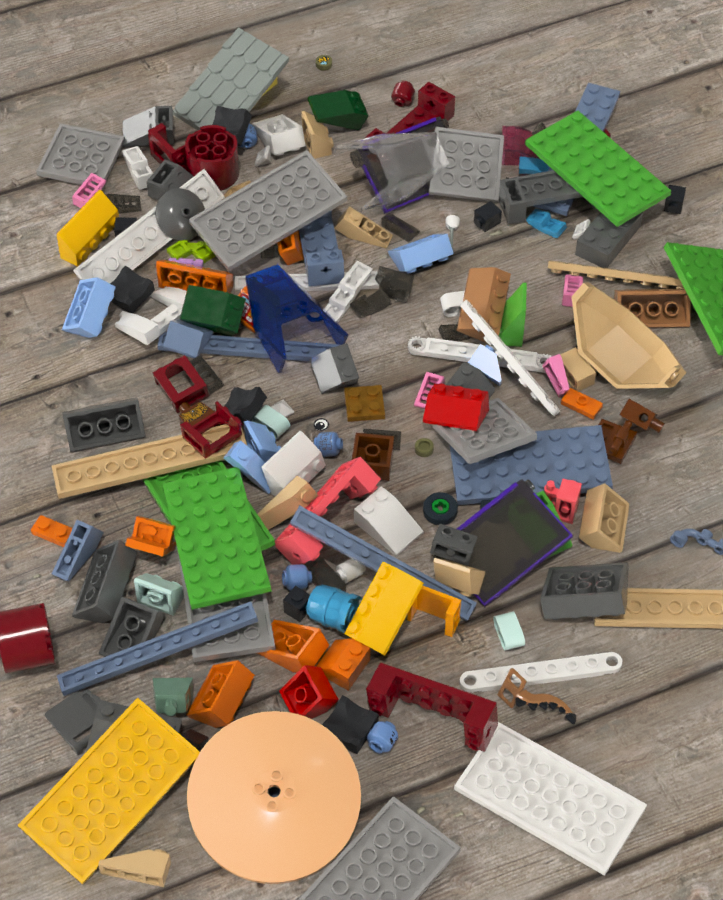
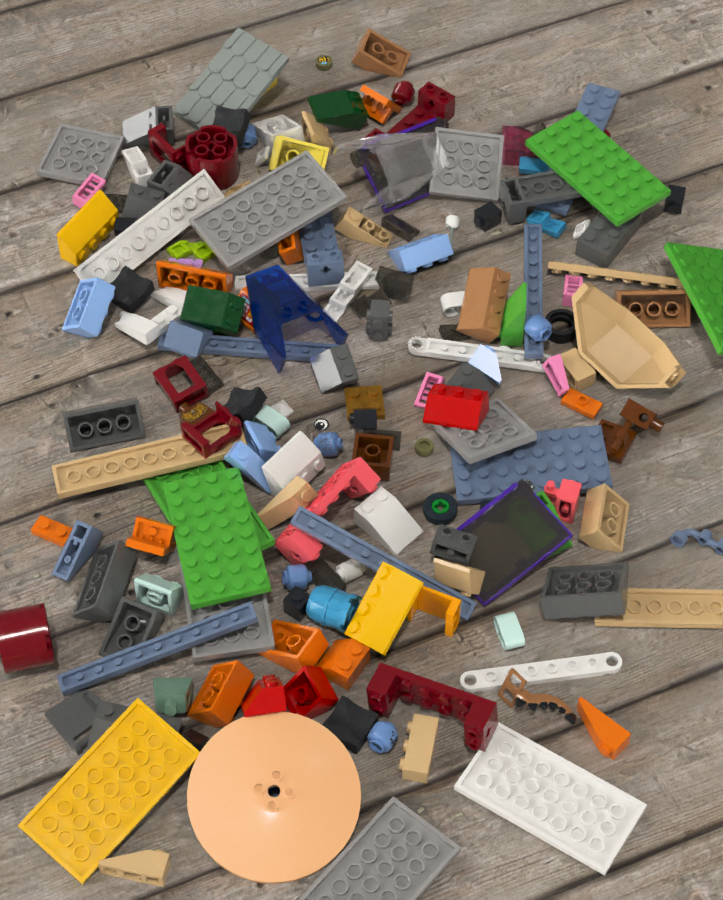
(141, 200): none -> dark grey slope
(171, 214): dark grey dish -> none
(265, 697): none -> red slope
(288, 148): none -> light yellow slope
(363, 418): none -> black brick
(377, 105): none -> orange bracket
(379, 318): none -> dark grey brick
(380, 55): none -> medium nougat slope
(419, 748): none -> tan brick
(513, 363): white plate -> none
(534, 282): none -> sand blue plate
(538, 327): none -> medium blue head
(562, 336): none -> black tyre
(605, 733): none -> orange slope

